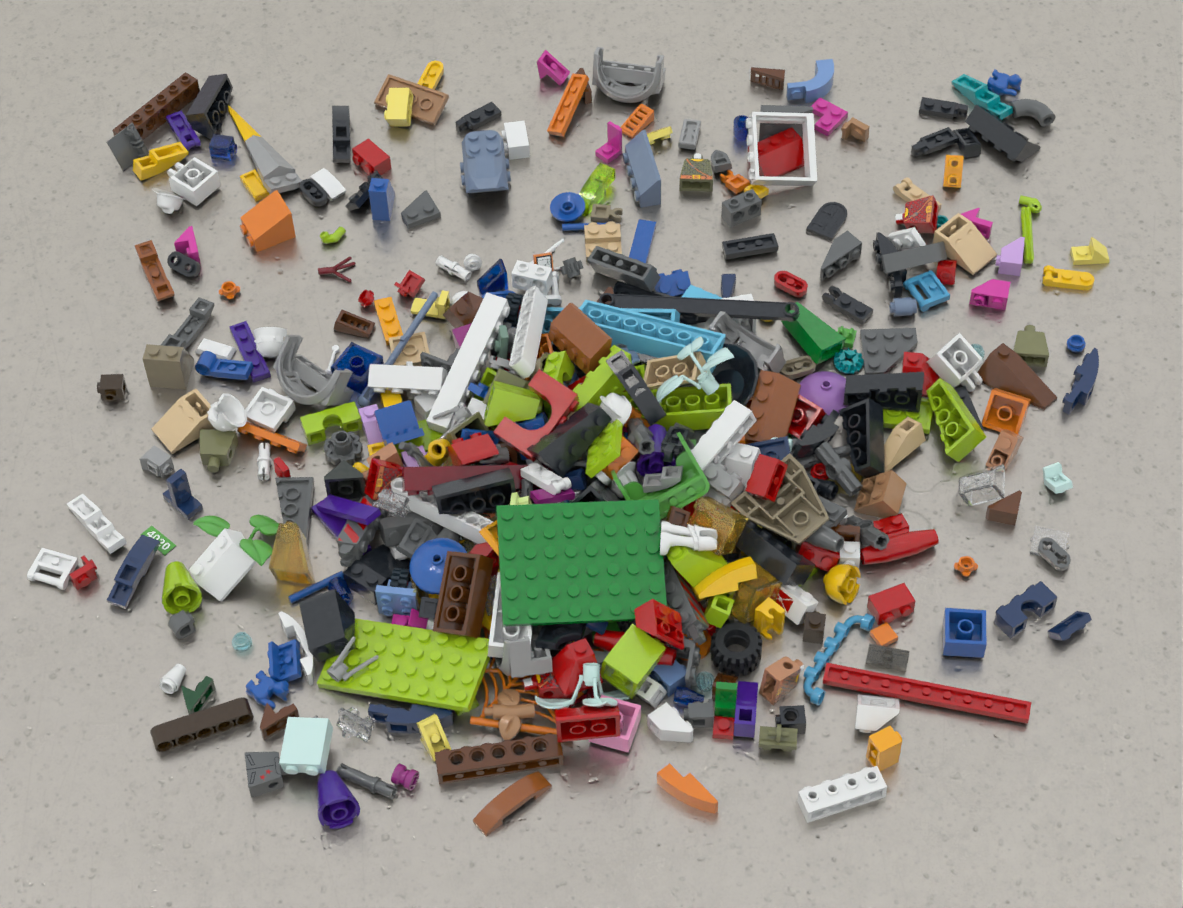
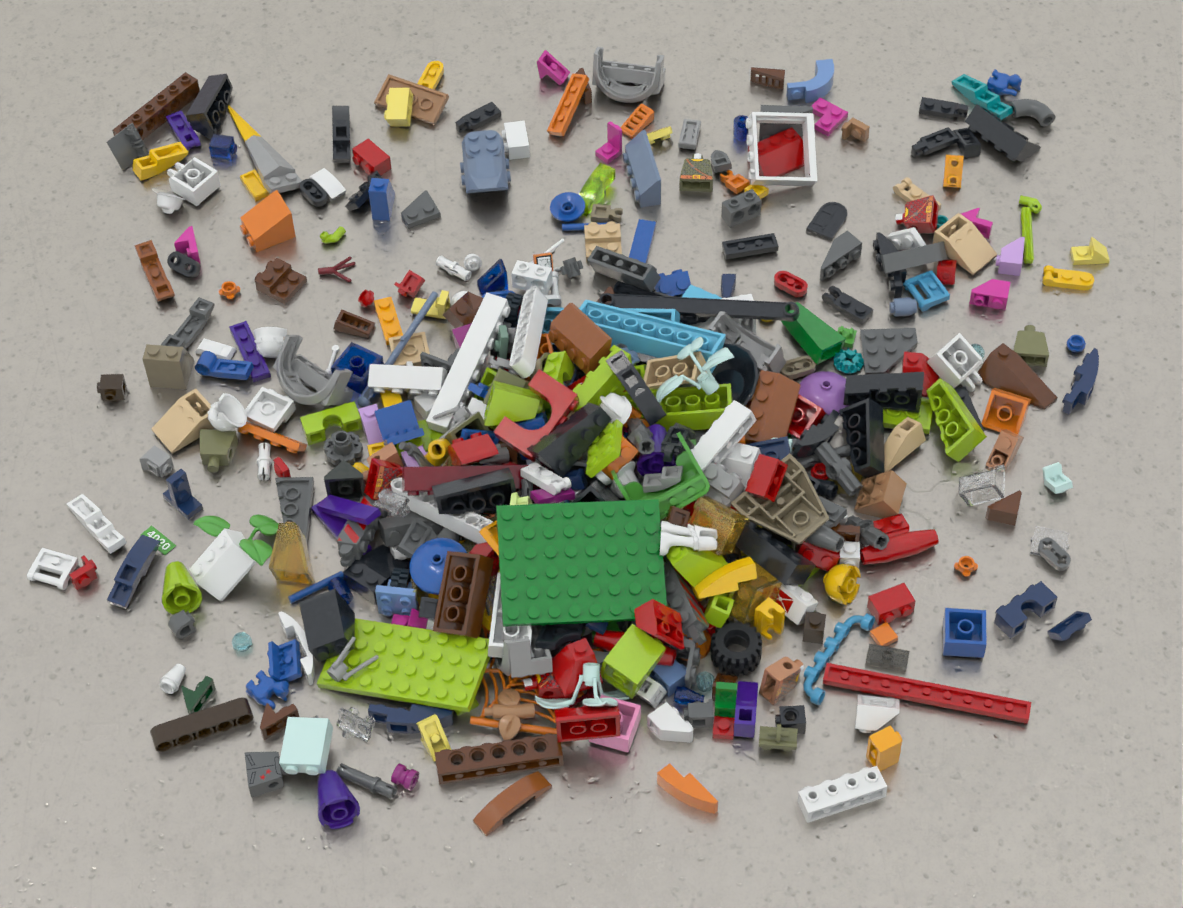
(279, 281): none -> reddish brown plate

